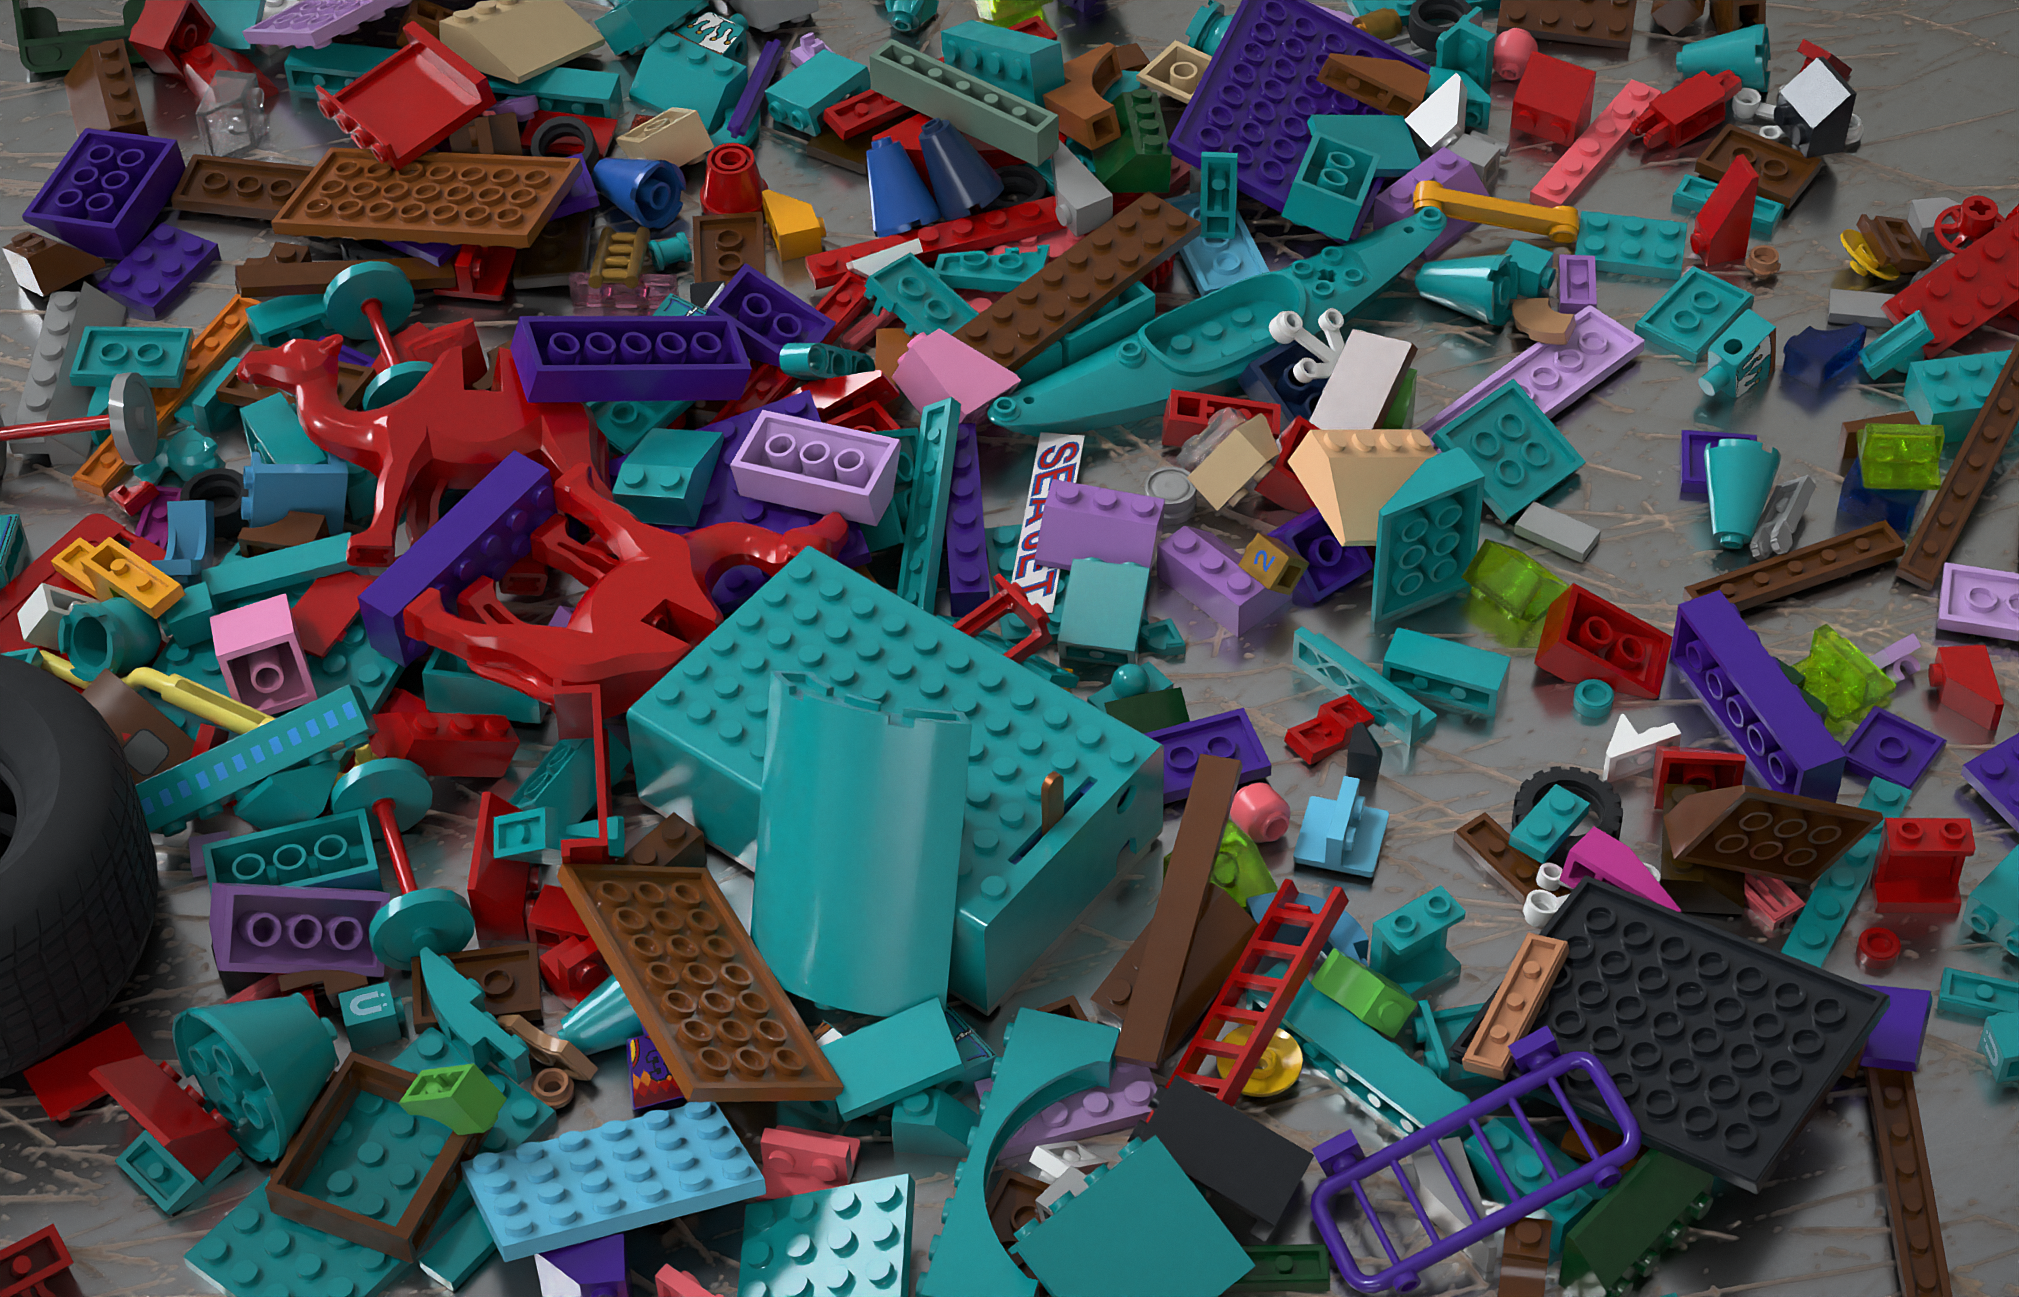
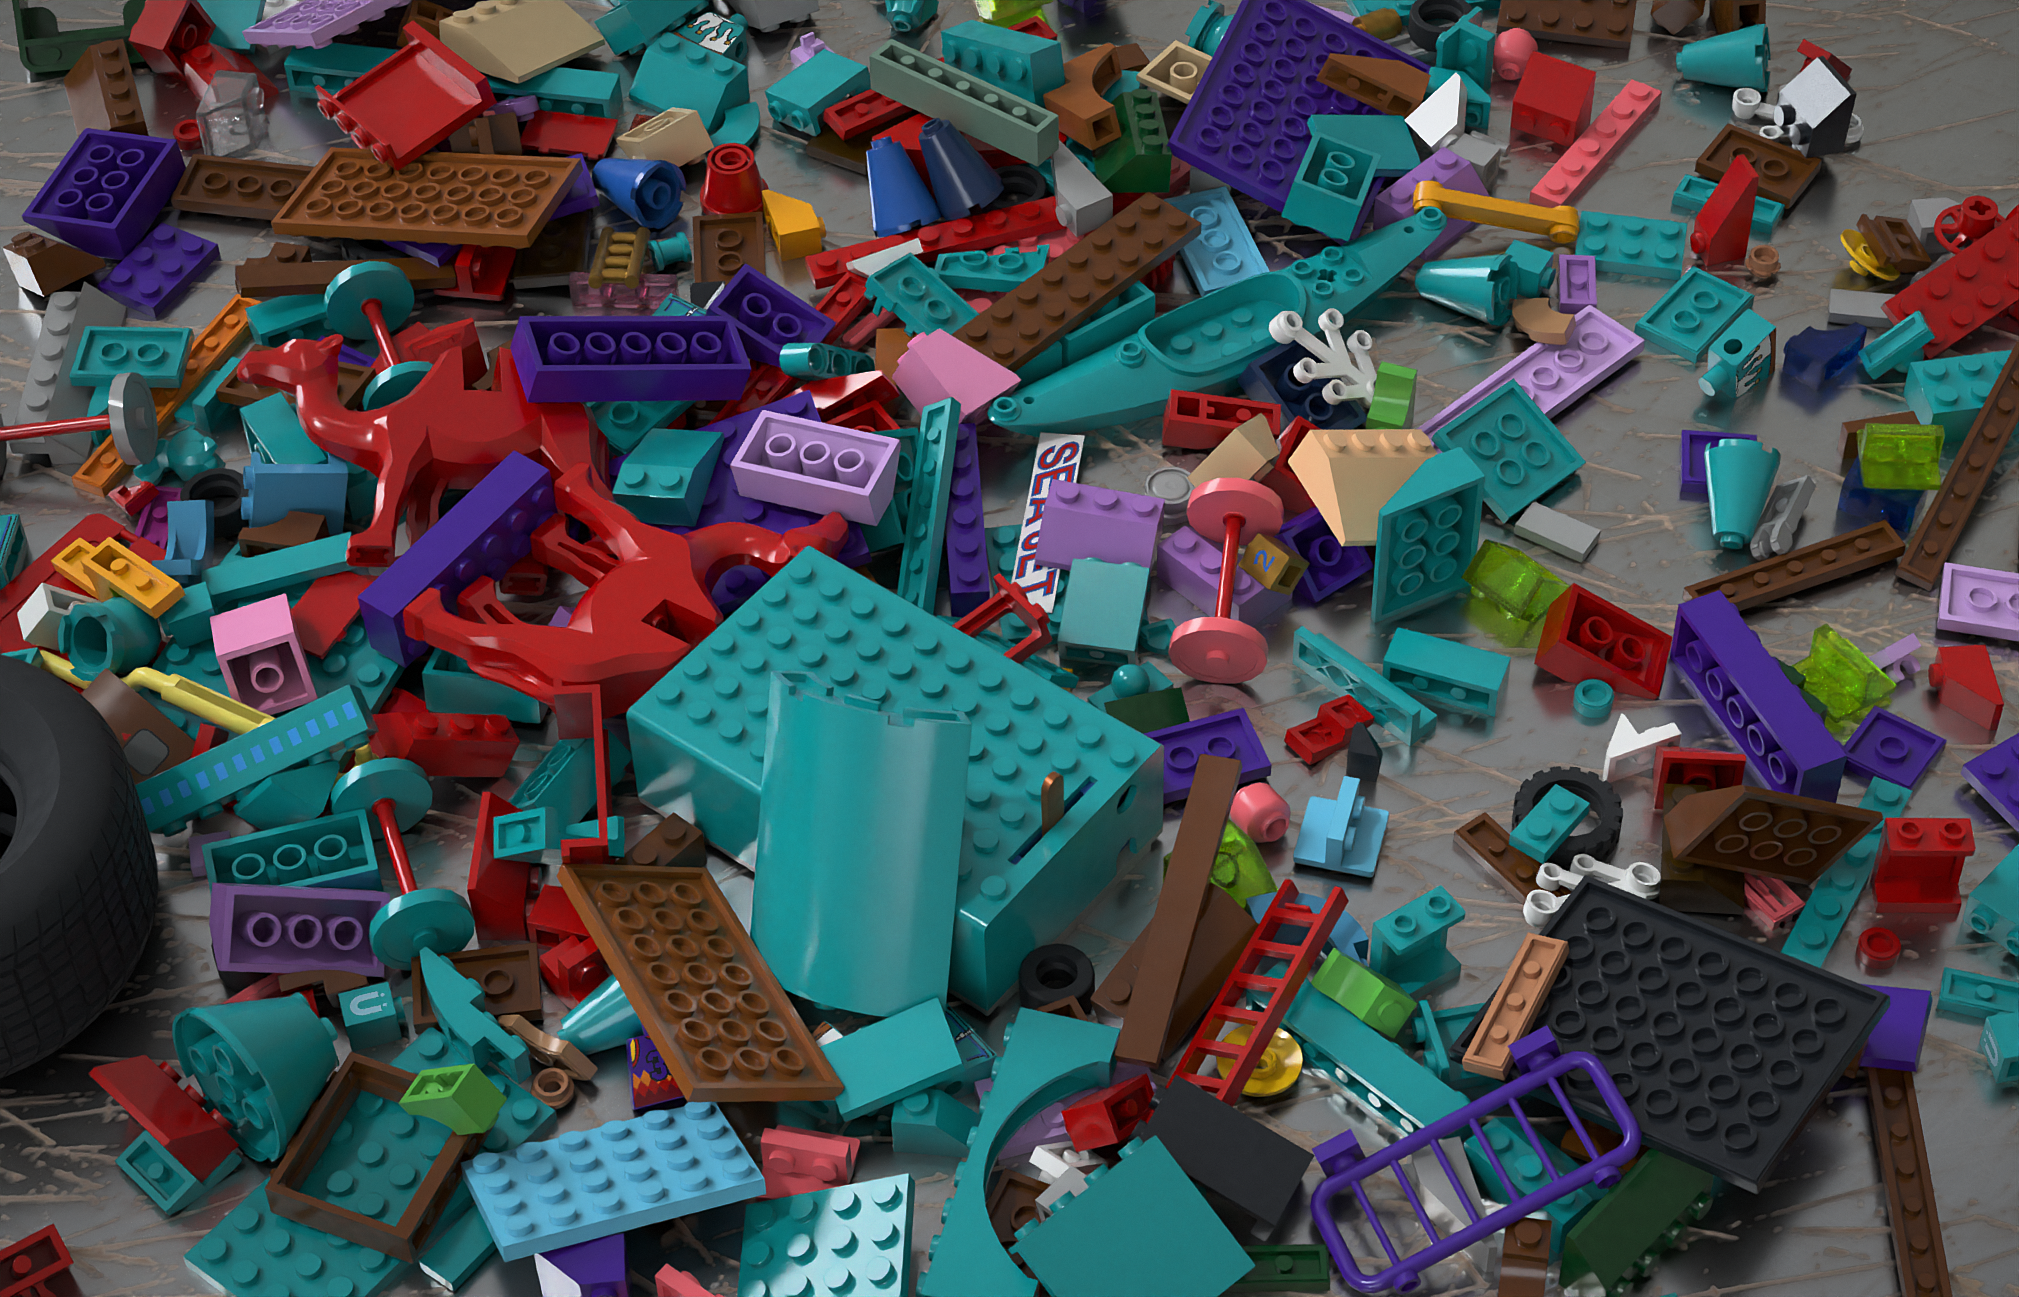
(64, 1080): red piece -> none
(188, 135): none -> red tile
(565, 127): black tyre -> none
(755, 89): dark purple axle -> none
(1051, 964): none -> black tyre
(1108, 1114): none -> red slope
(1200, 446): clear plate -> none
(1217, 646): none -> coral piece
(1218, 194): teal slope -> none
(1363, 382): tile -> none
(1615, 864): dark pink slope -> none
(1687, 109): red hinge -> none

